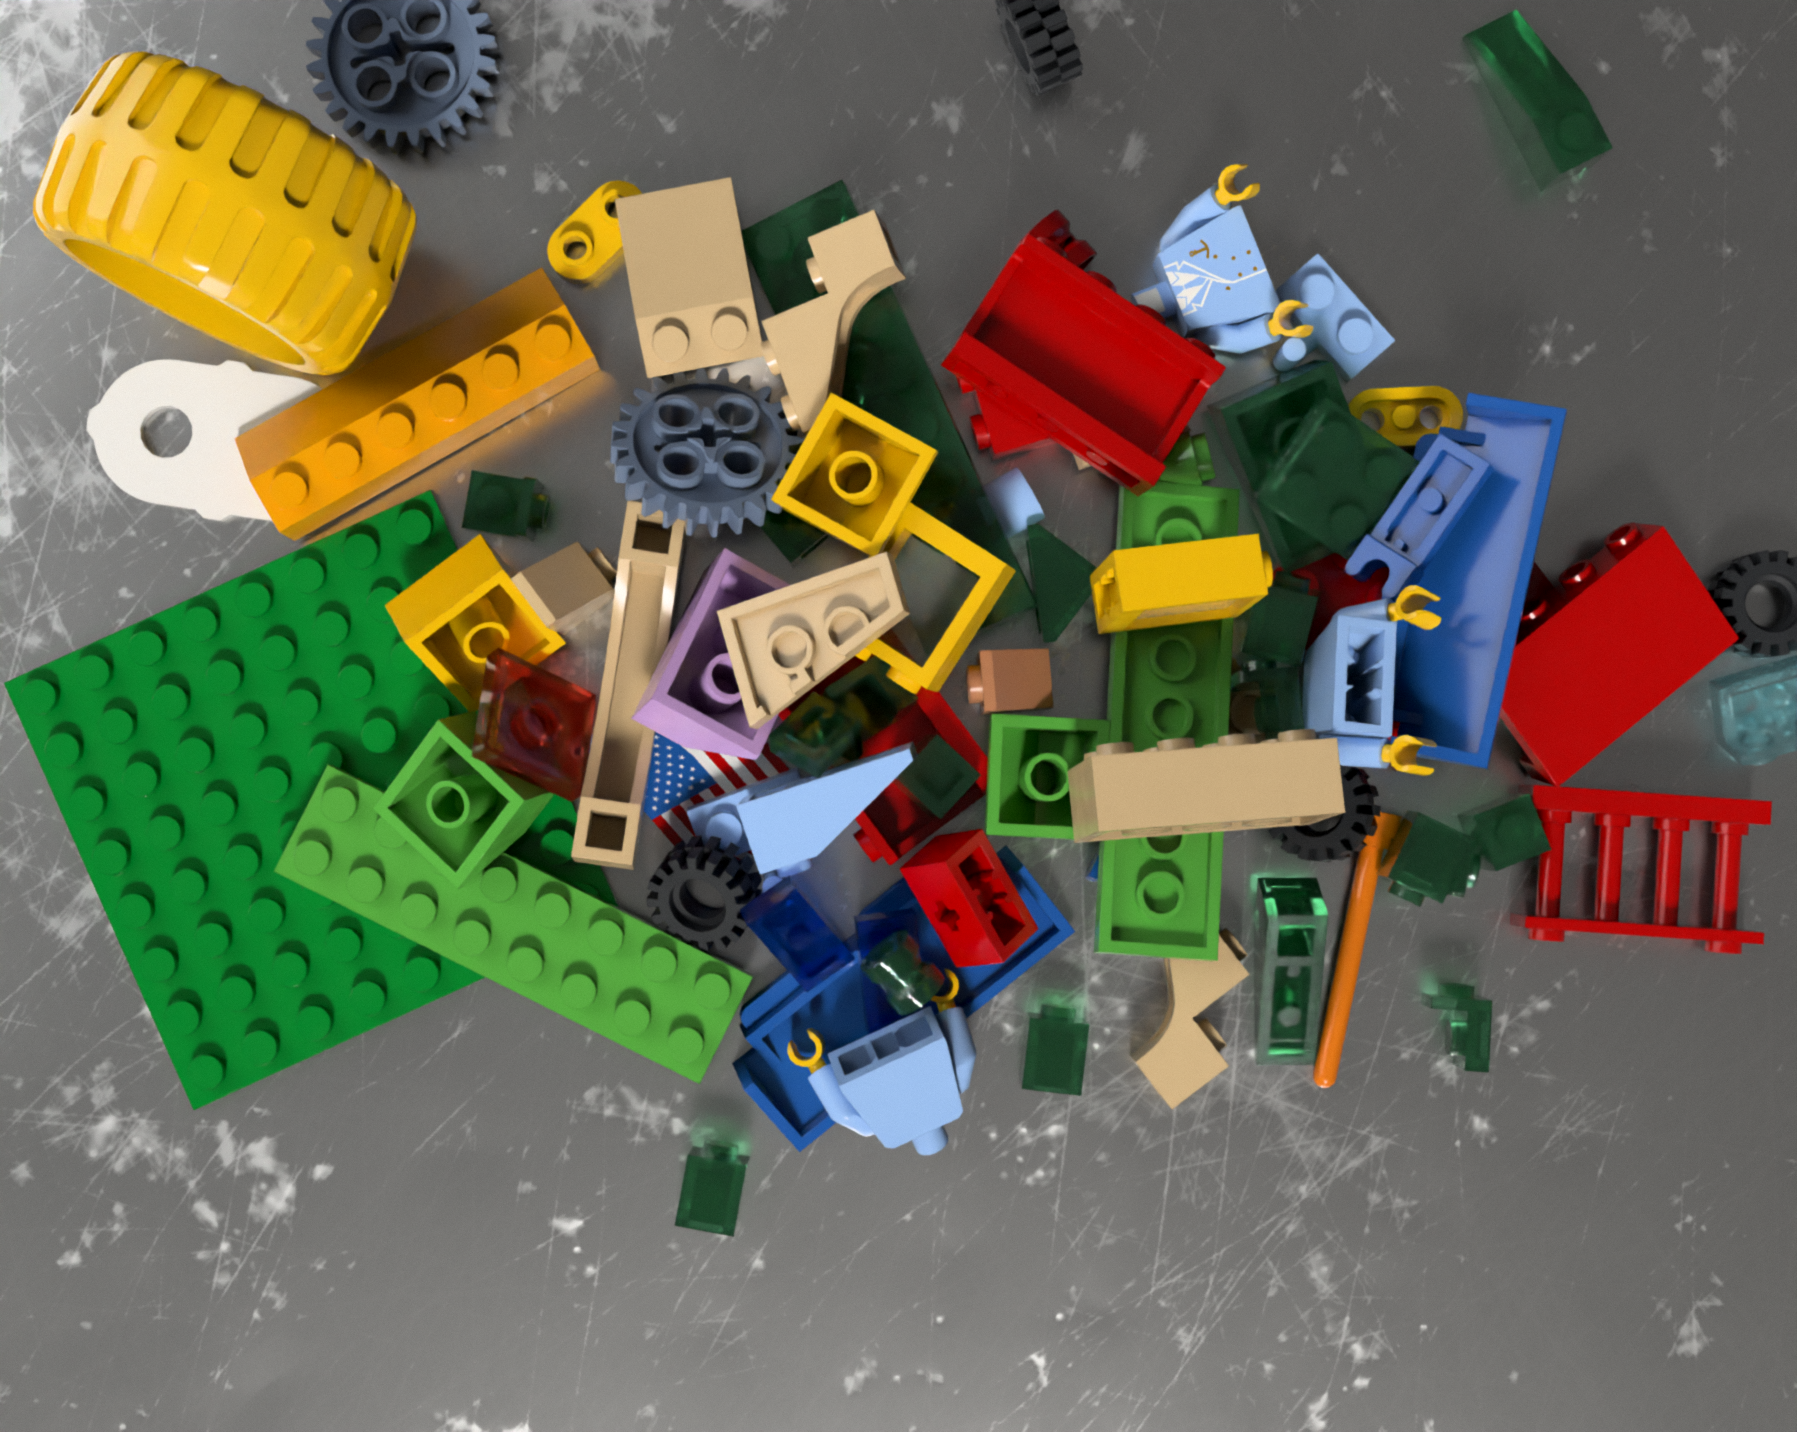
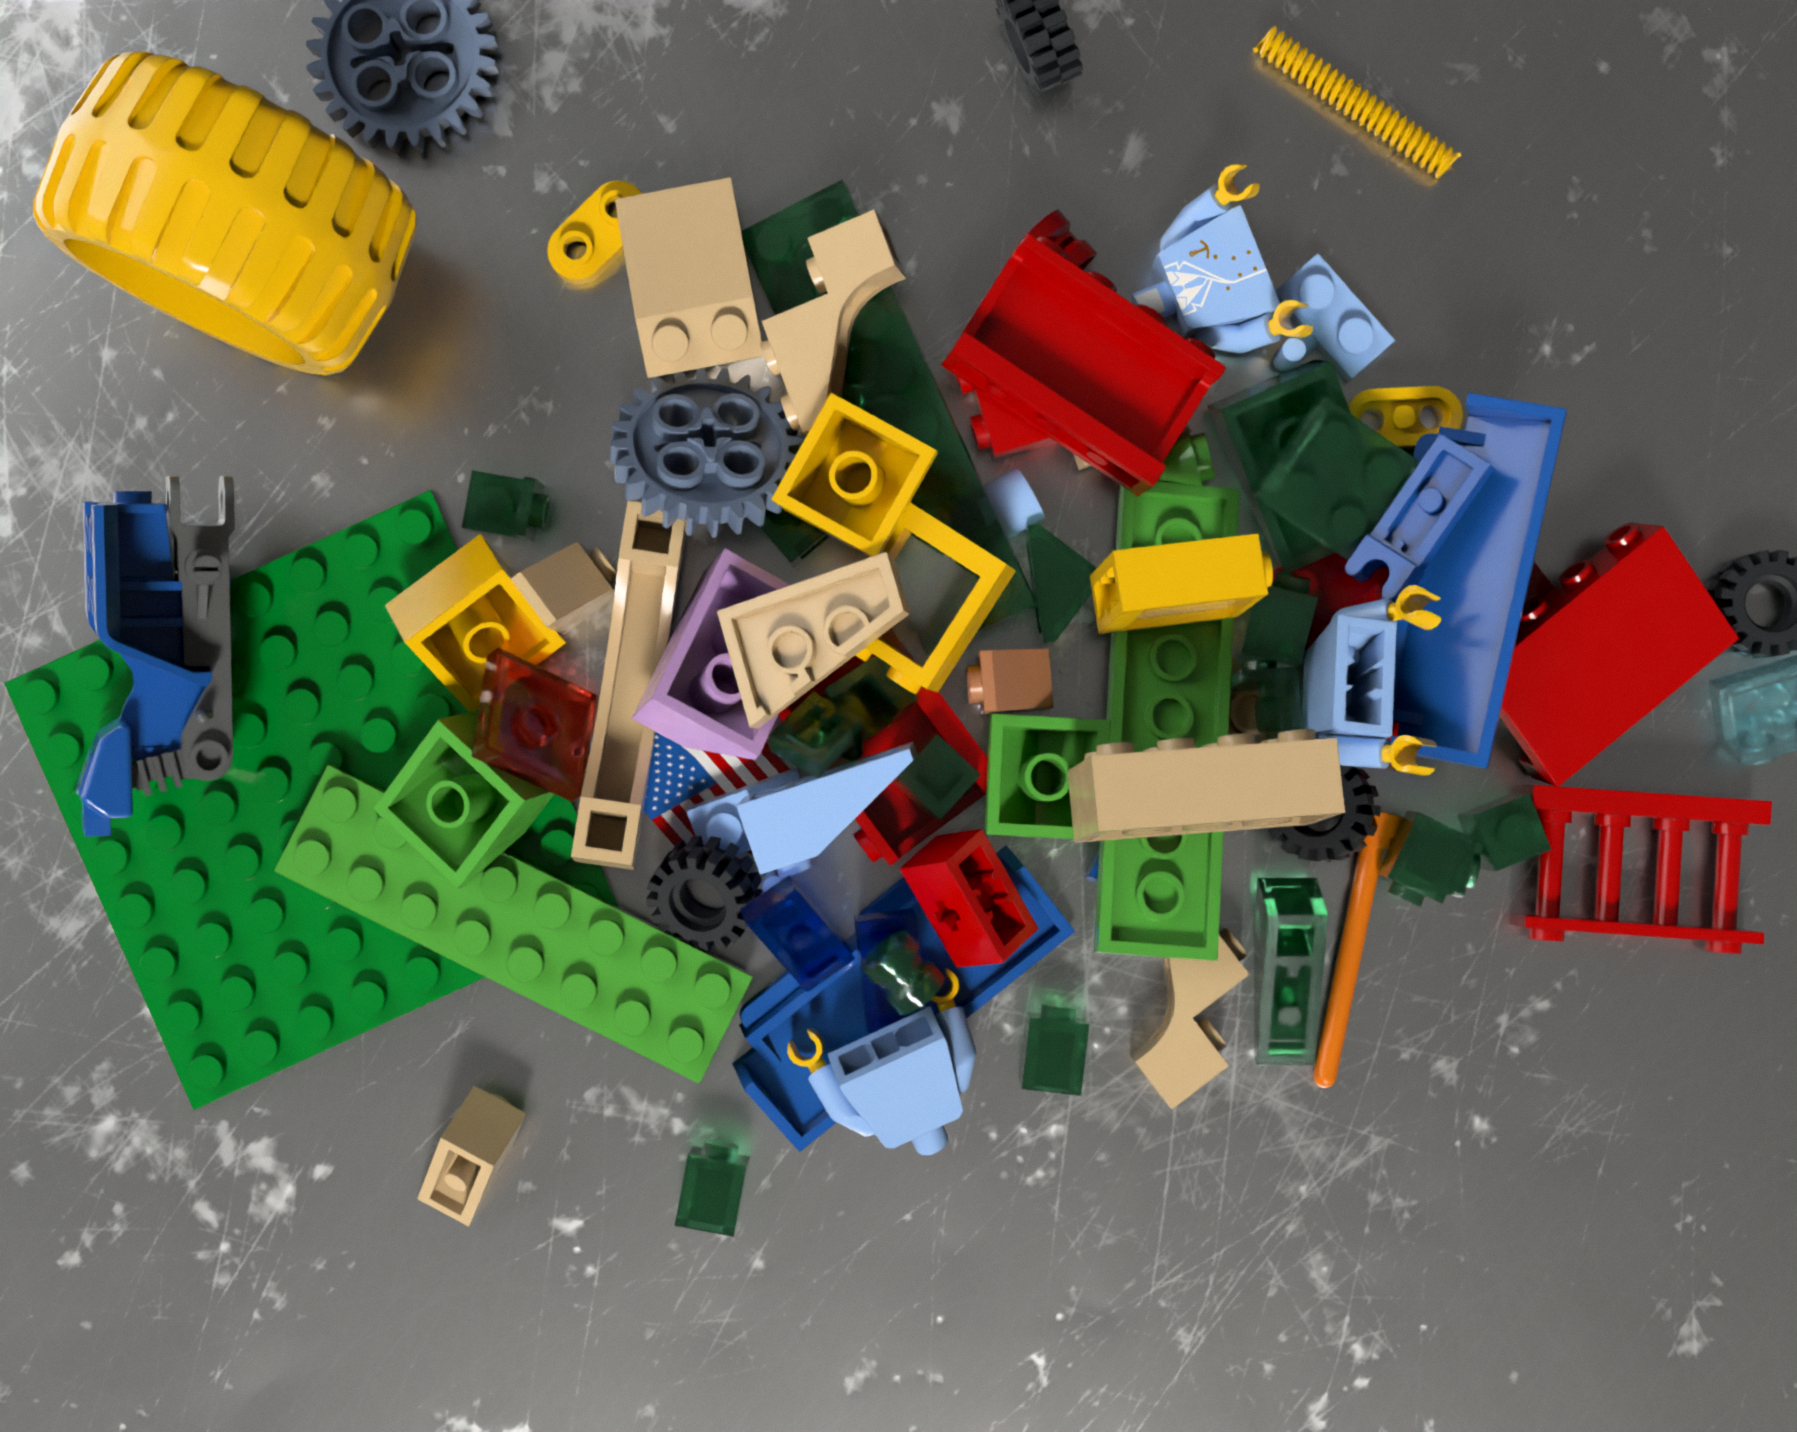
(171, 638): none -> blue piece
(220, 407): white piece -> none
(415, 405): light orange slope -> none
(471, 1155): none -> tan slope
(1359, 104): none -> yellow piece
(1470, 1032): clear green bracket -> none
(1537, 100): clear green slope -> none

